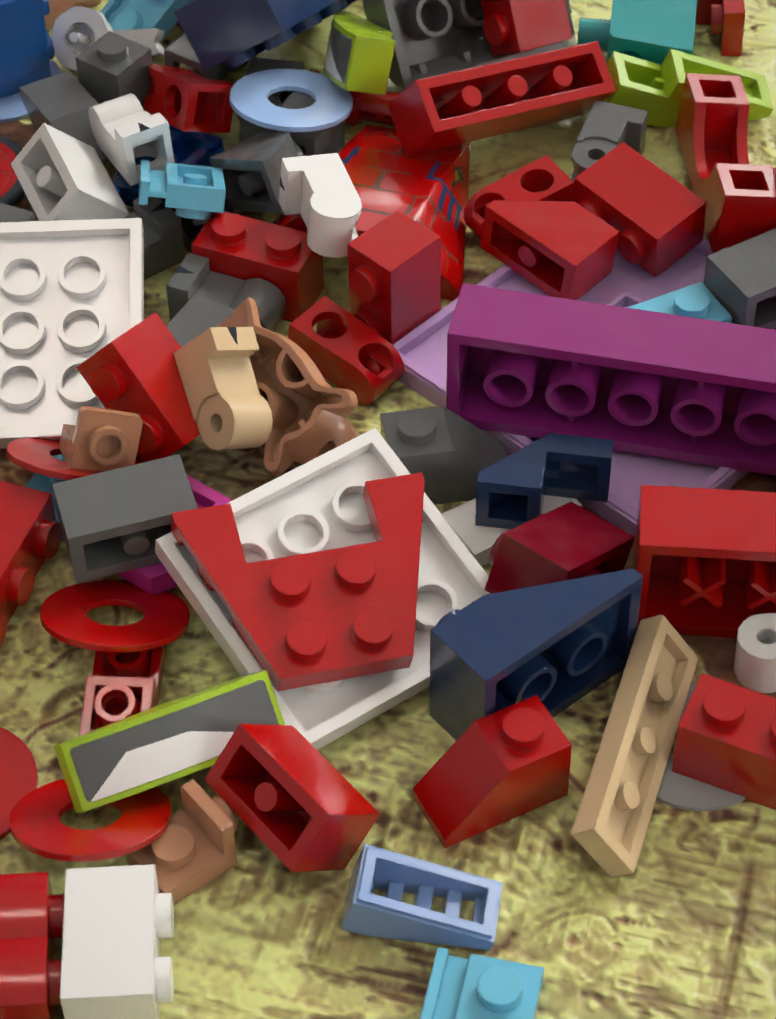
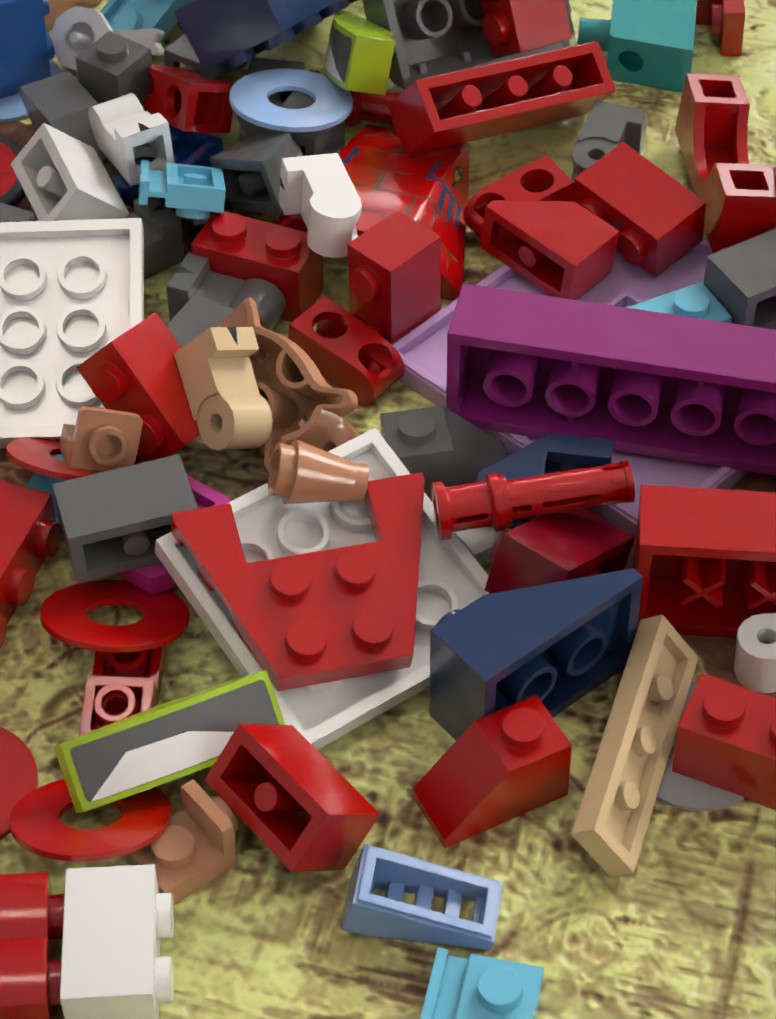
(313, 475): none -> nougat cone
(501, 501): none -> red pin
(660, 87): lime slope -> none

